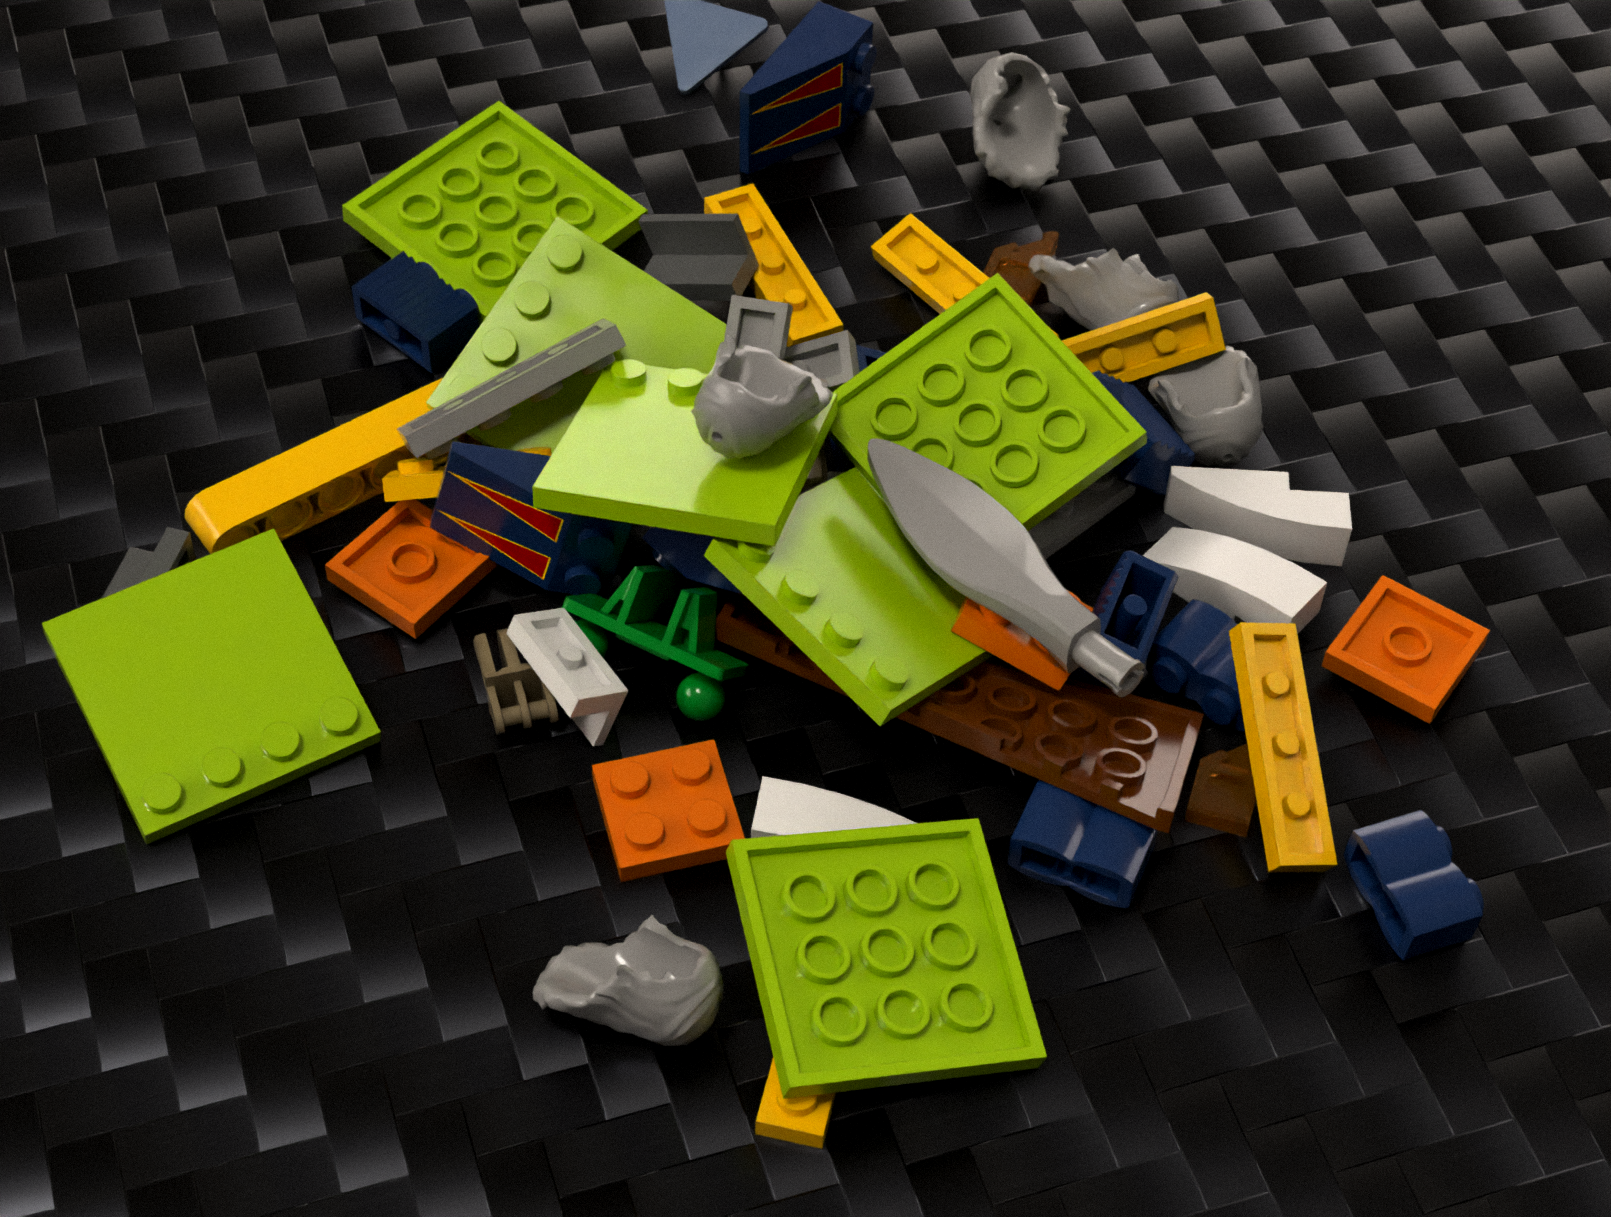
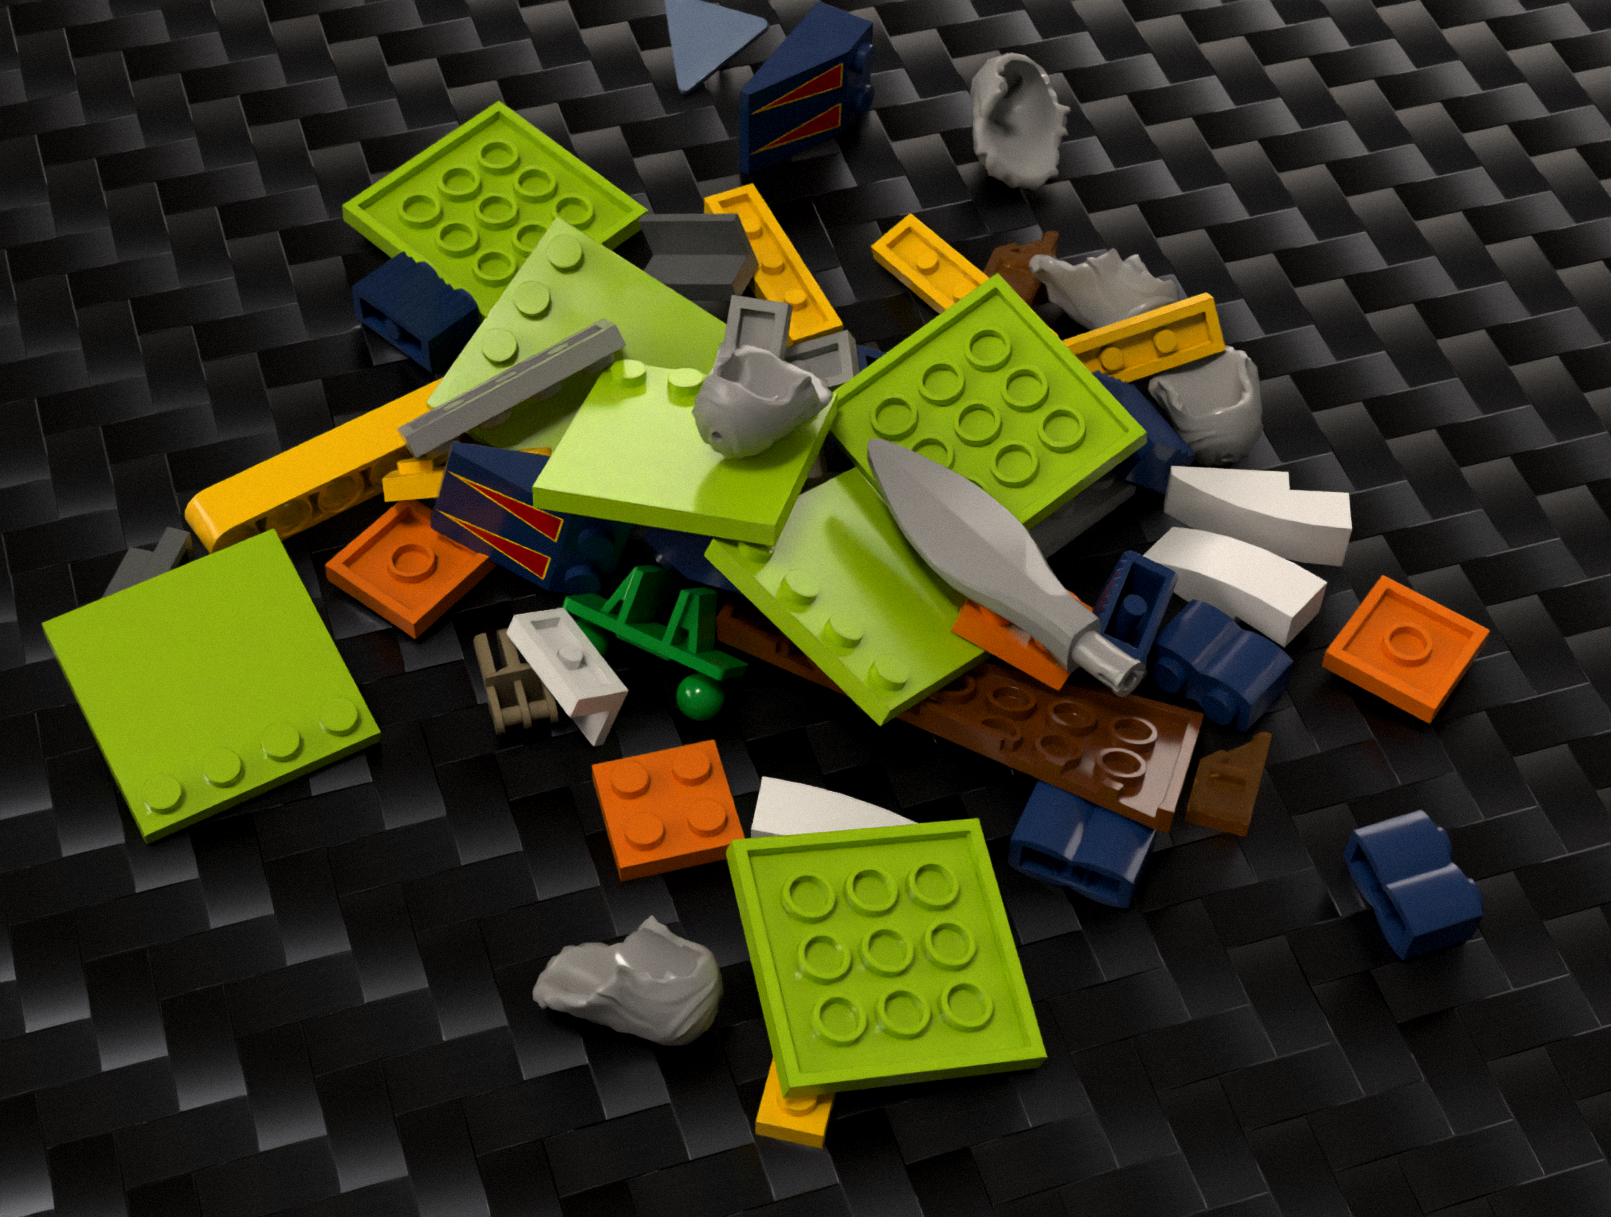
(1282, 748): yellow plate -> none

